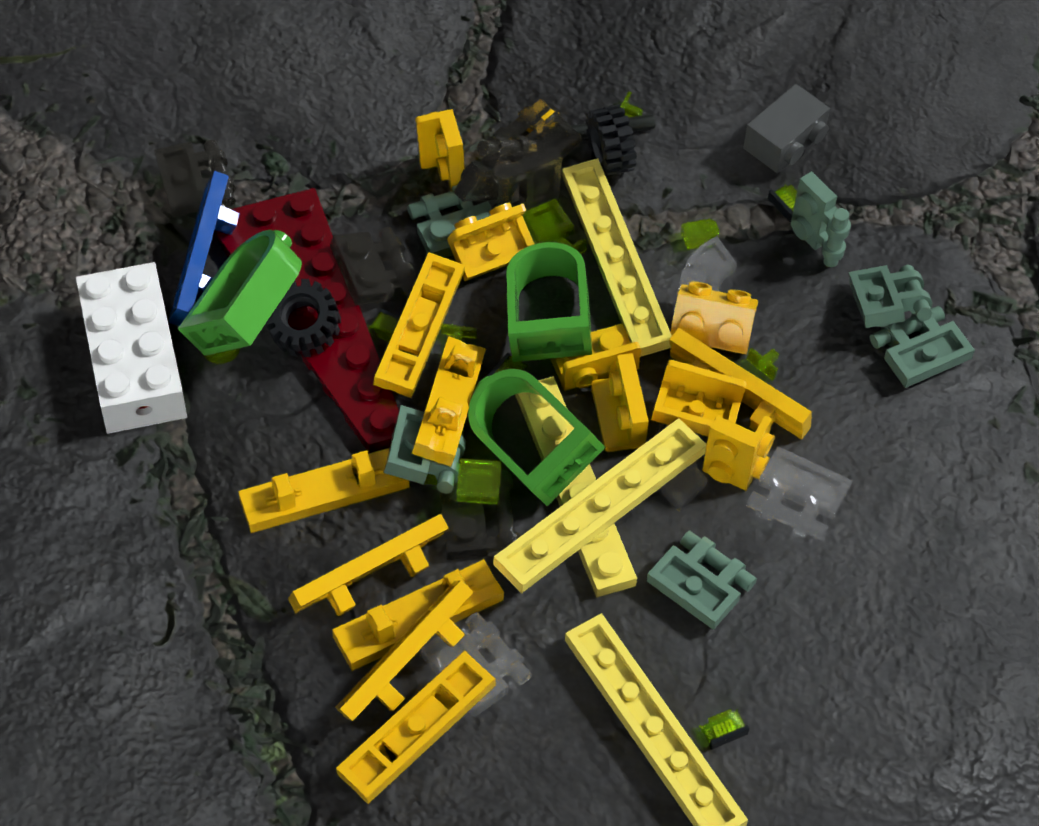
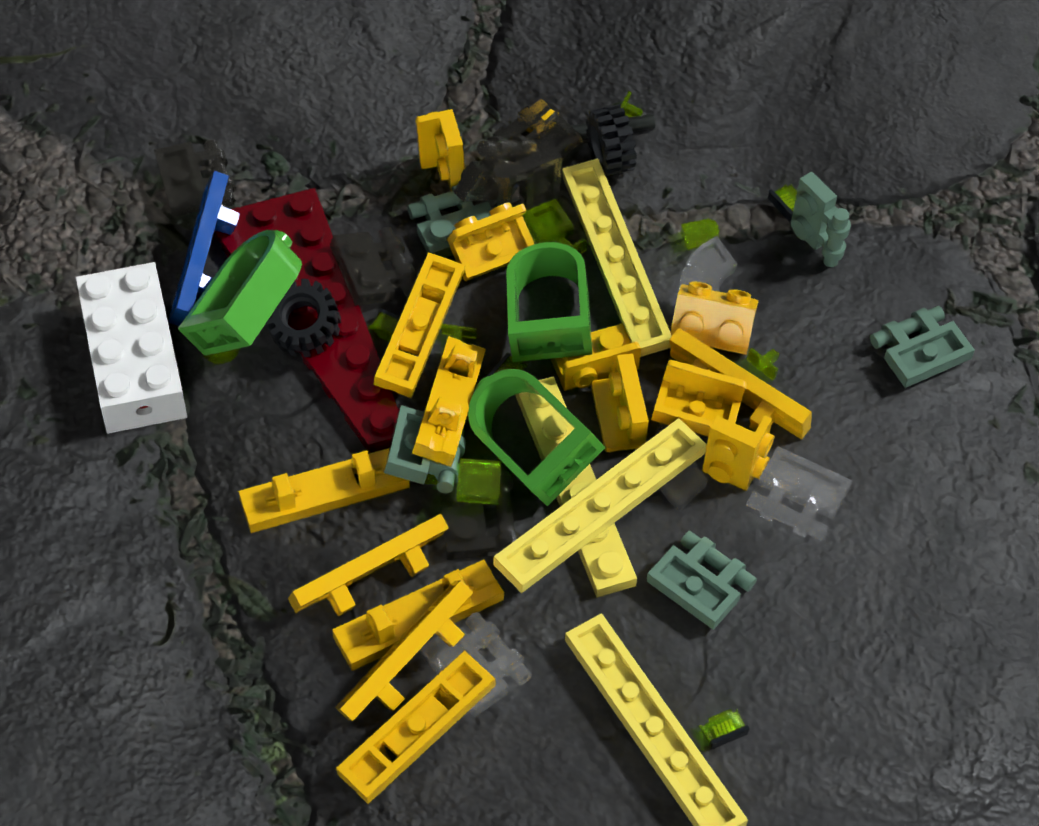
(787, 128): dark grey brick -> none
(879, 299): sand green plate -> none

